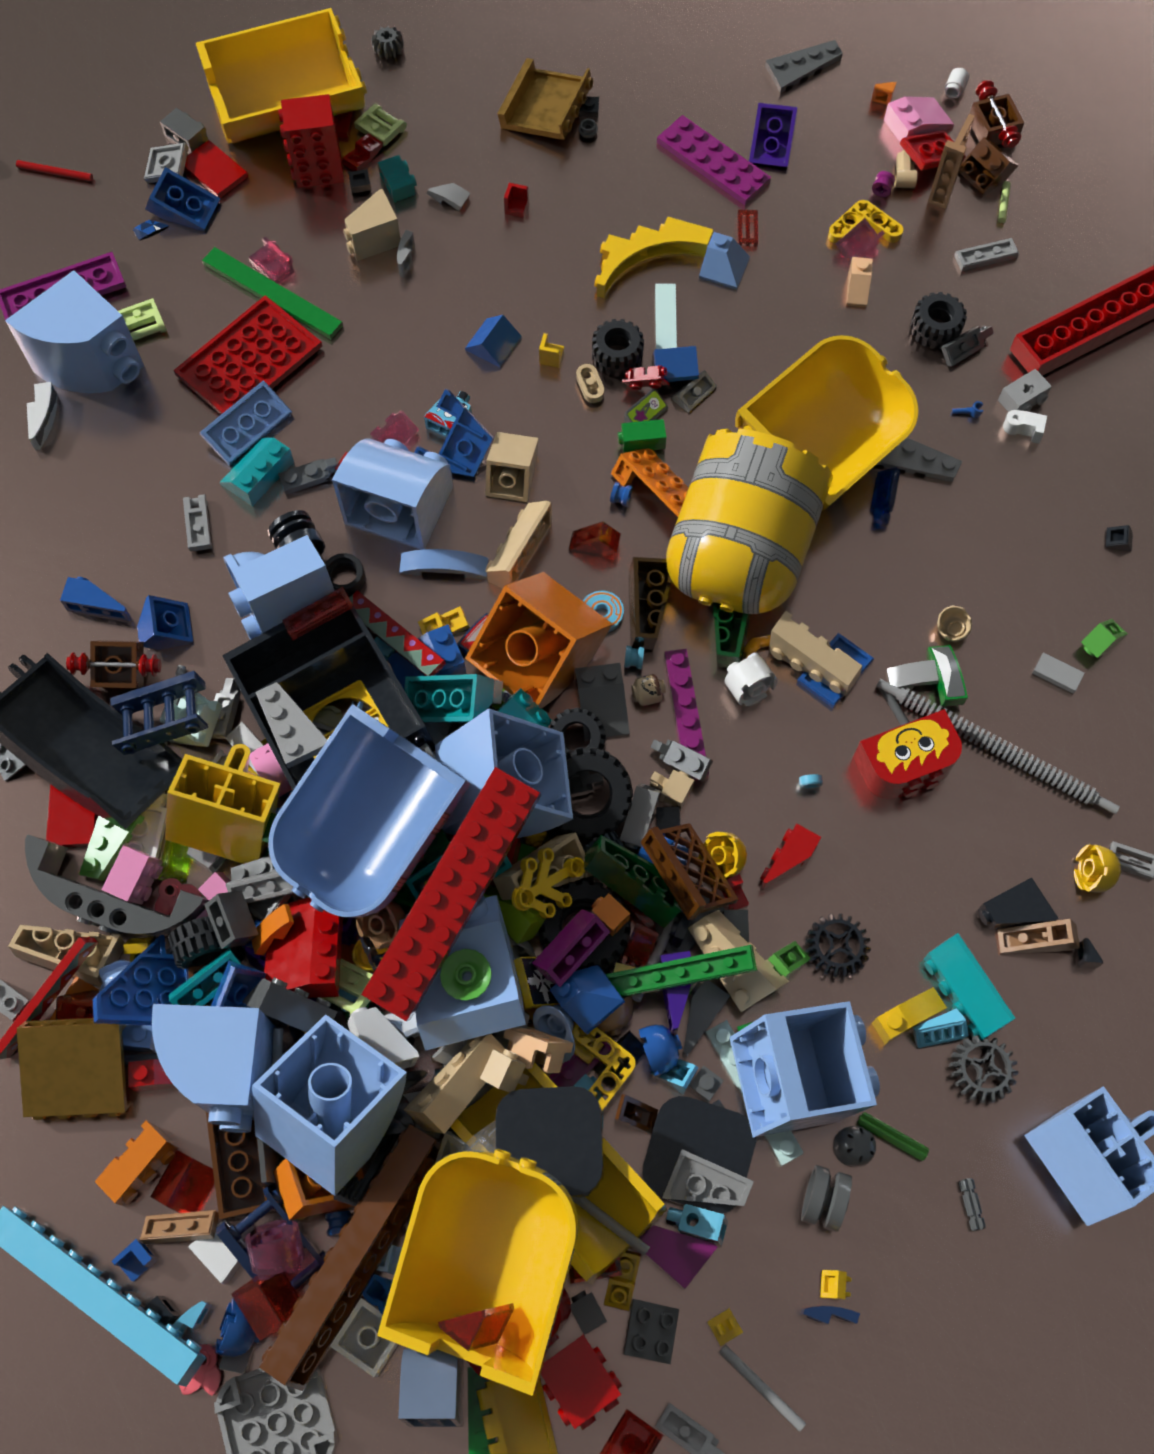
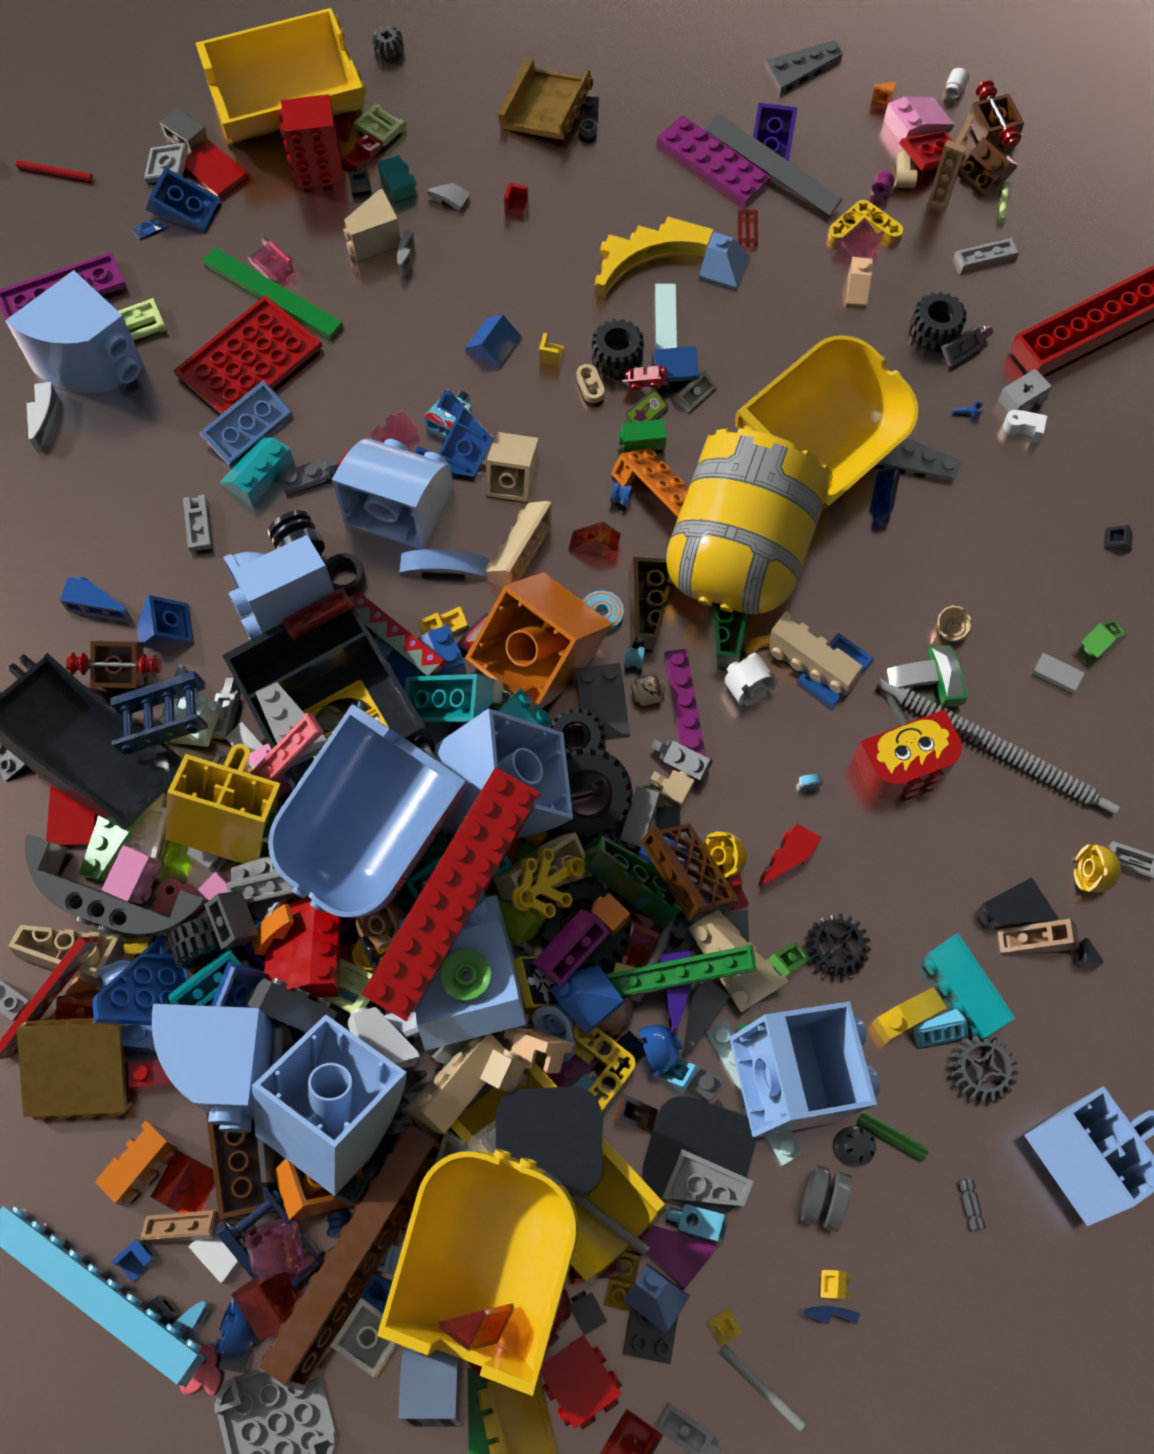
(289, 749): none -> coral tile
(656, 1298): none -> medium blue slope
(774, 164): none -> dark grey tile

